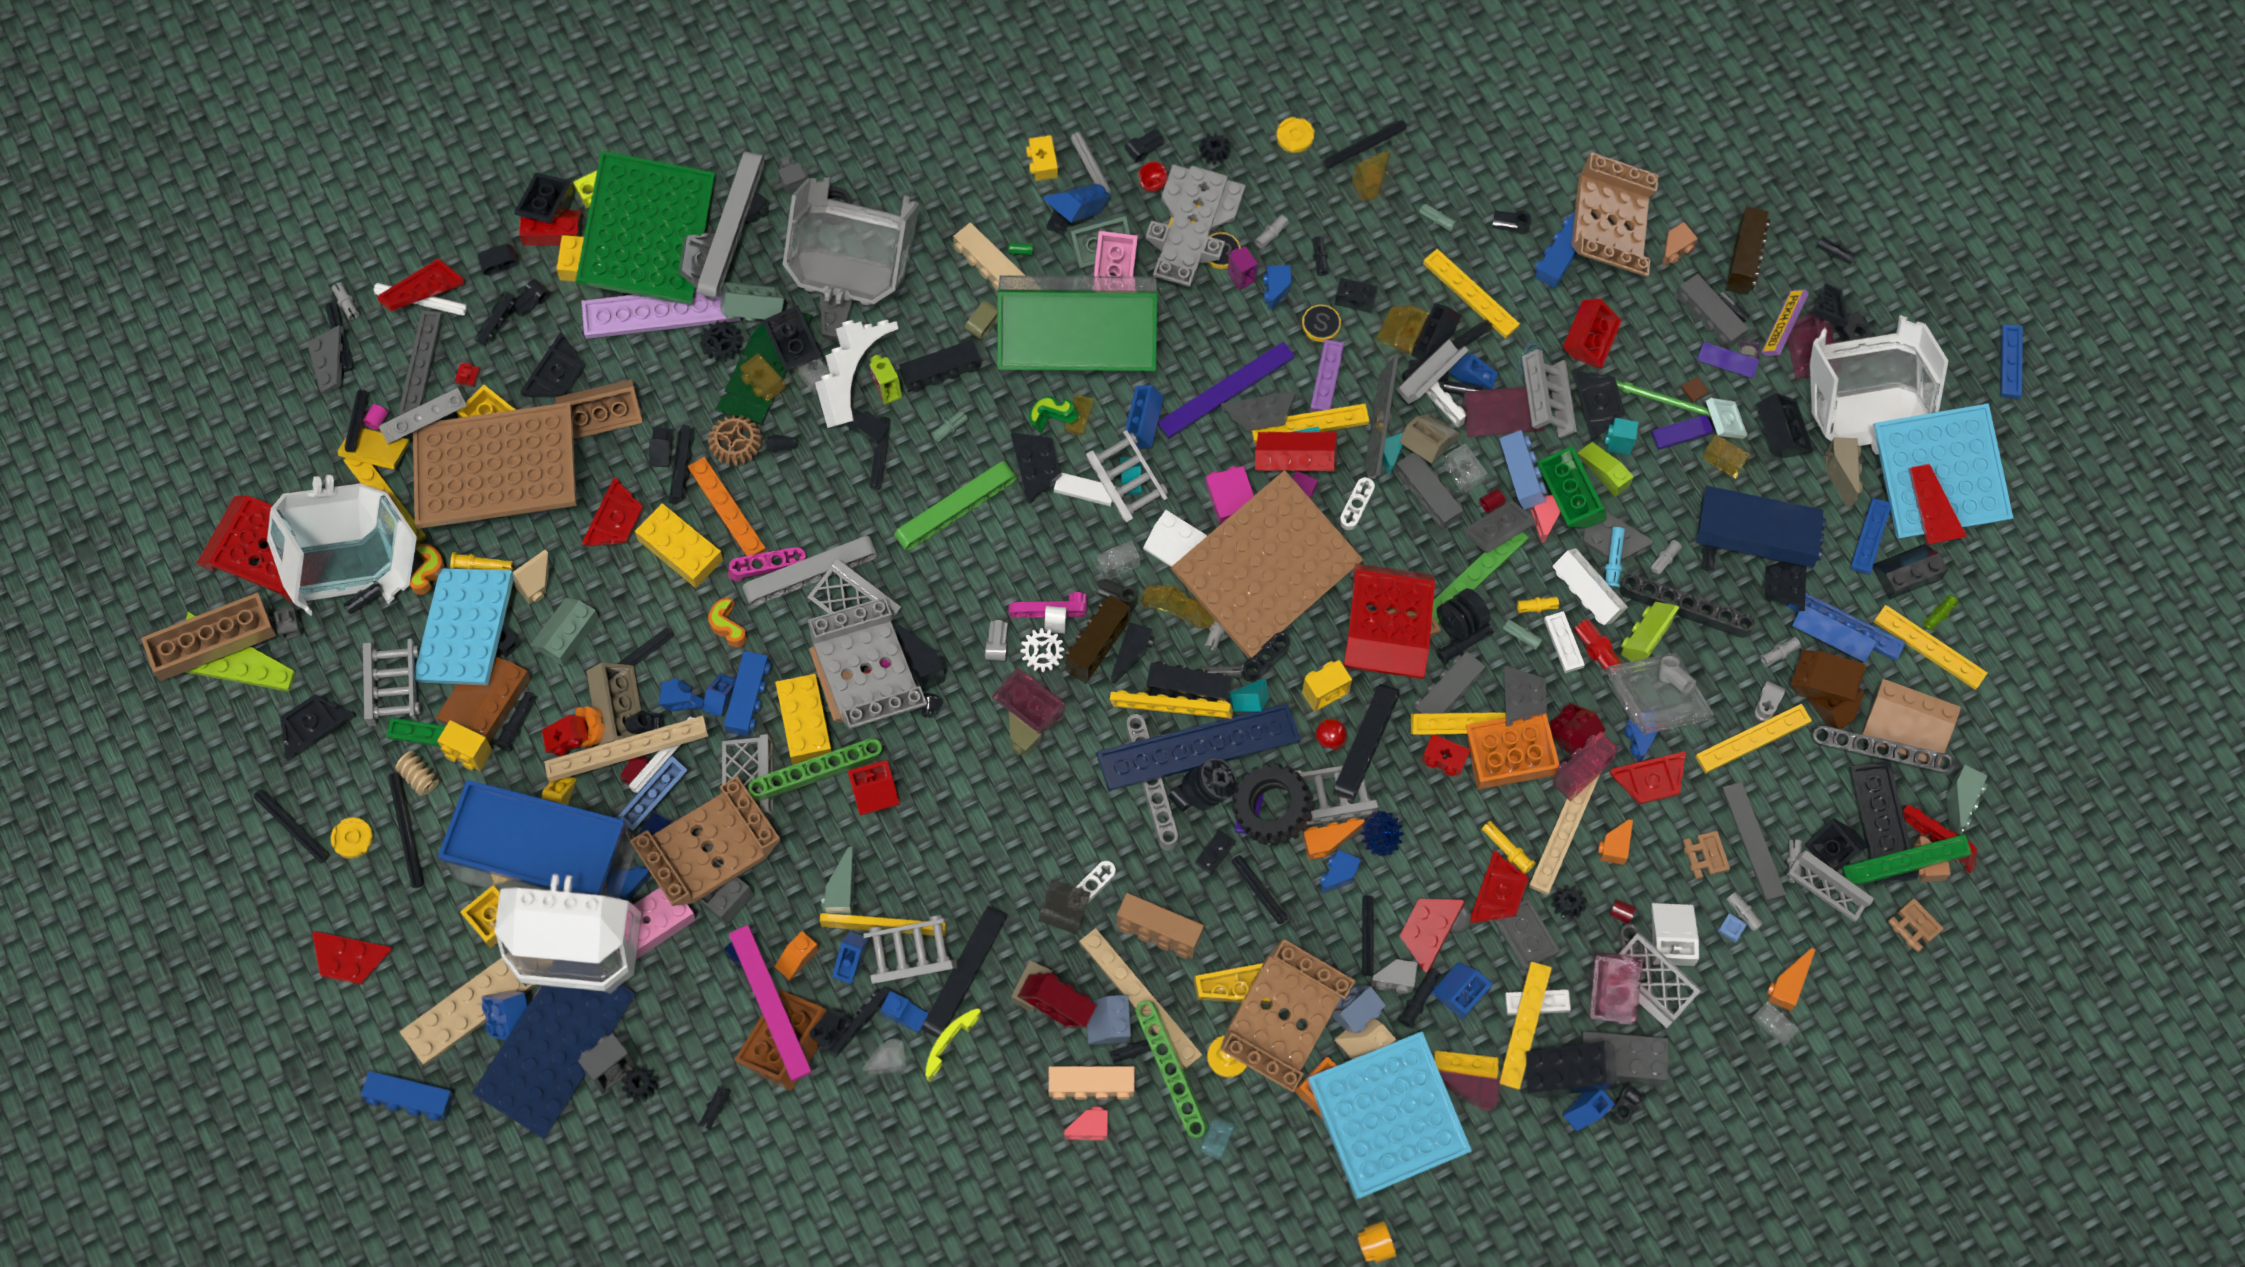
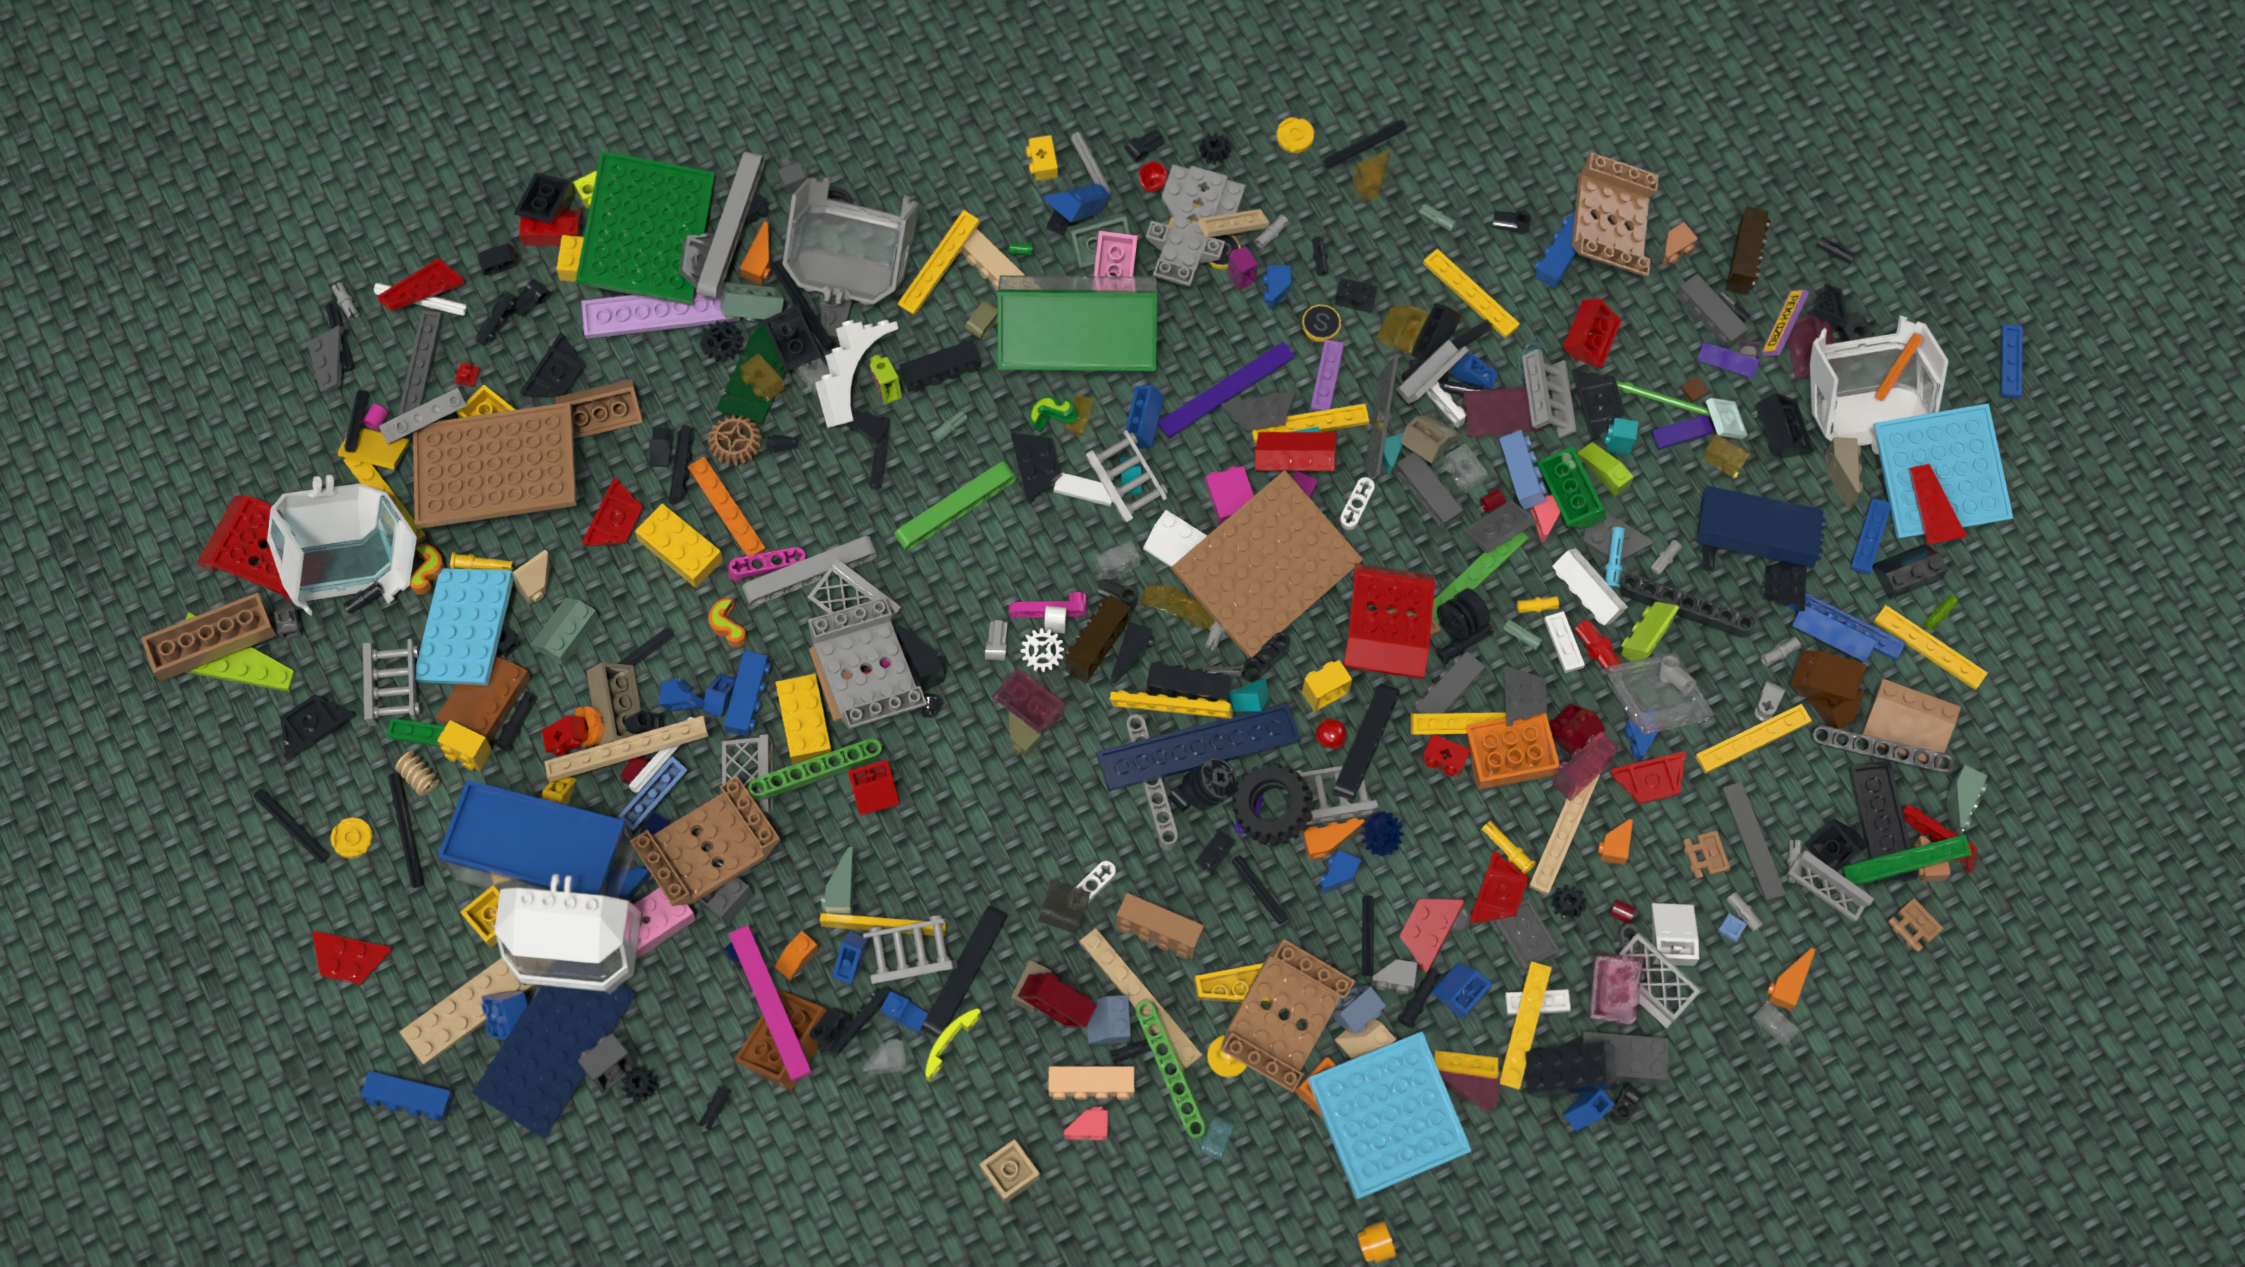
(757, 261): none -> orange slope
(798, 299): none -> black axle
(939, 262): none -> yellow plate
(1009, 1171): none -> tan brick
(1233, 223): none -> tan plate
(1898, 366): none -> orange axle

